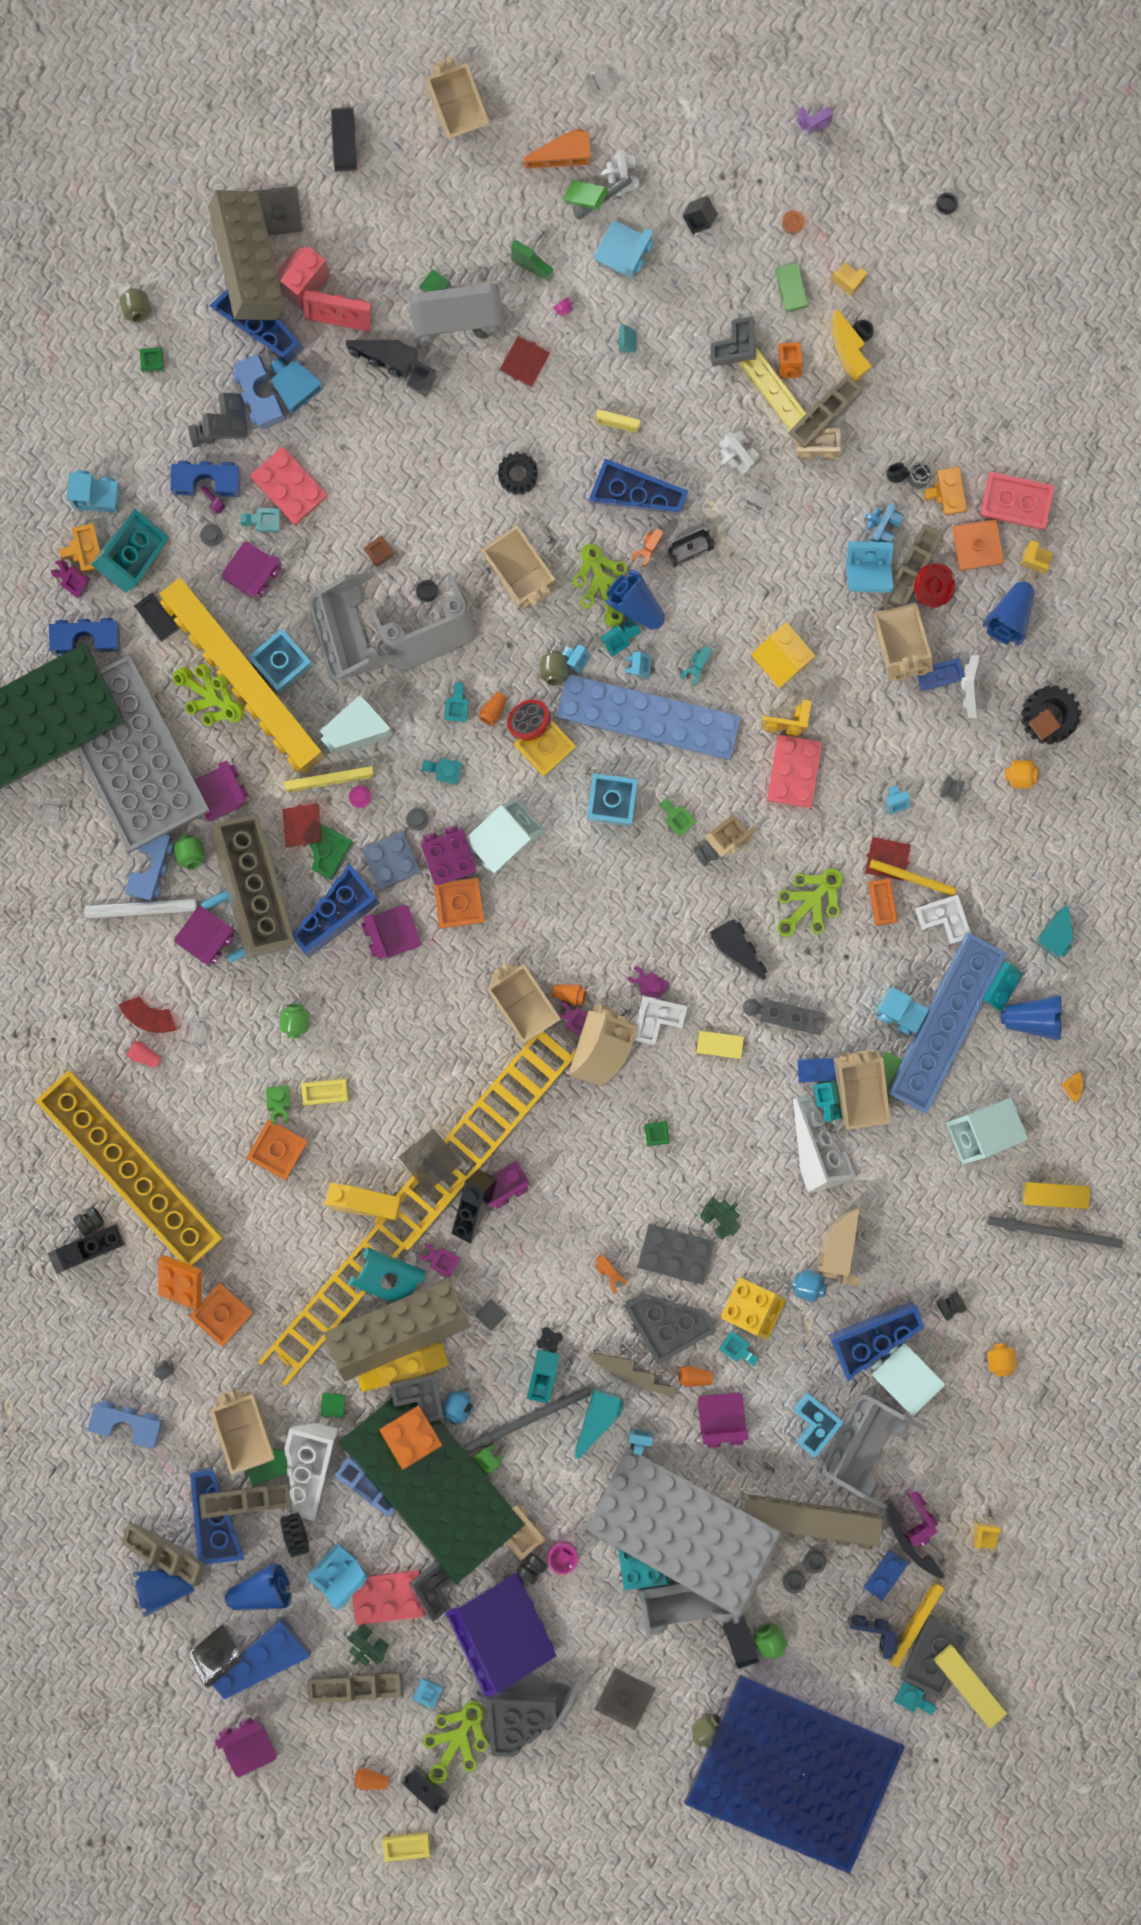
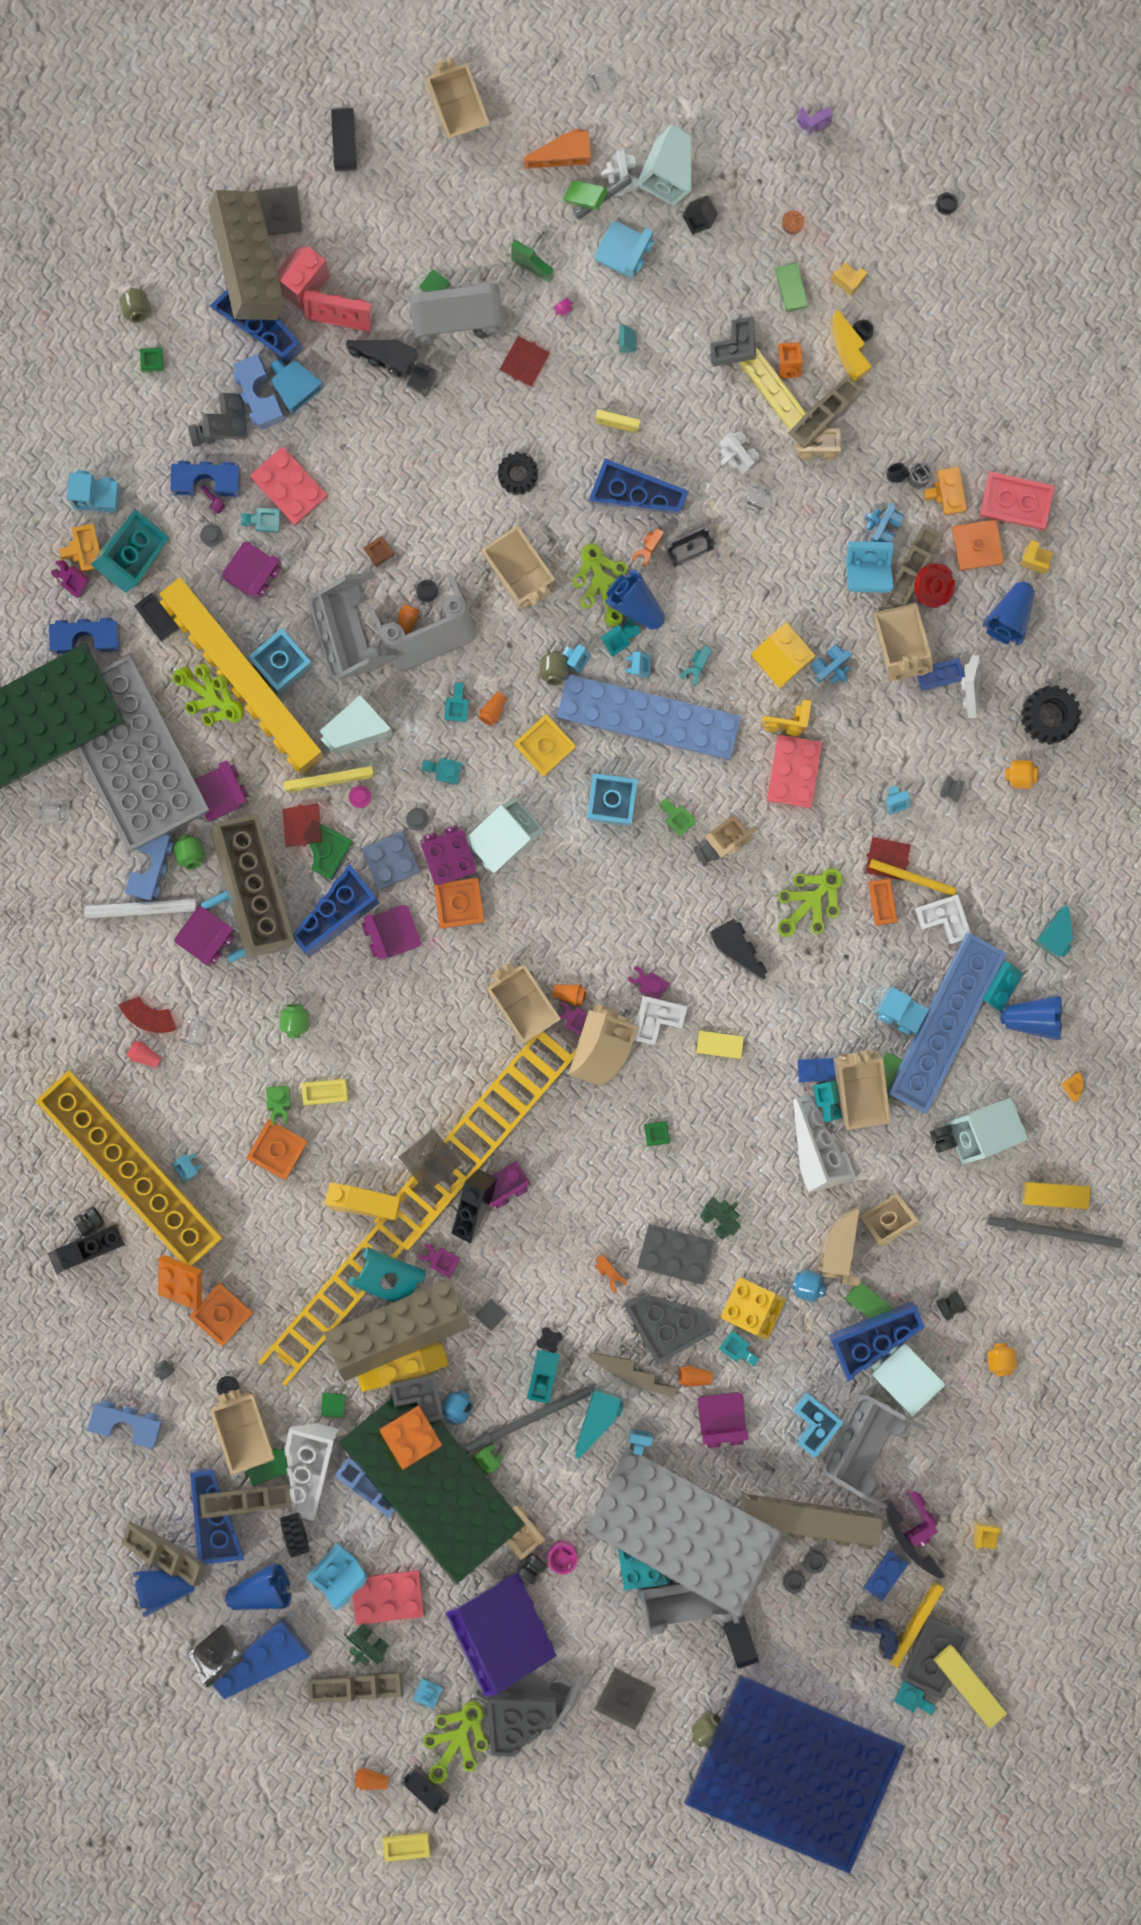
(185, 1169): none -> medium azure tile
(227, 1384): none -> black plate
(246, 1746): magenta bracket -> none
(408, 618): none -> orange cone
(428, 1591): dark grey plate -> none
(529, 720): tile -> none
(668, 166): none -> light aqua slope
(770, 1641): bright green head -> none
(784, 1015): dark grey plate -> none
(839, 657): none -> dark azure hips
(867, 1301): none -> bright green tile
(888, 1220): none -> tan slope
(943, 1133): none -> pearl dark grey wheel
(1044, 724): dark orange tile -> none

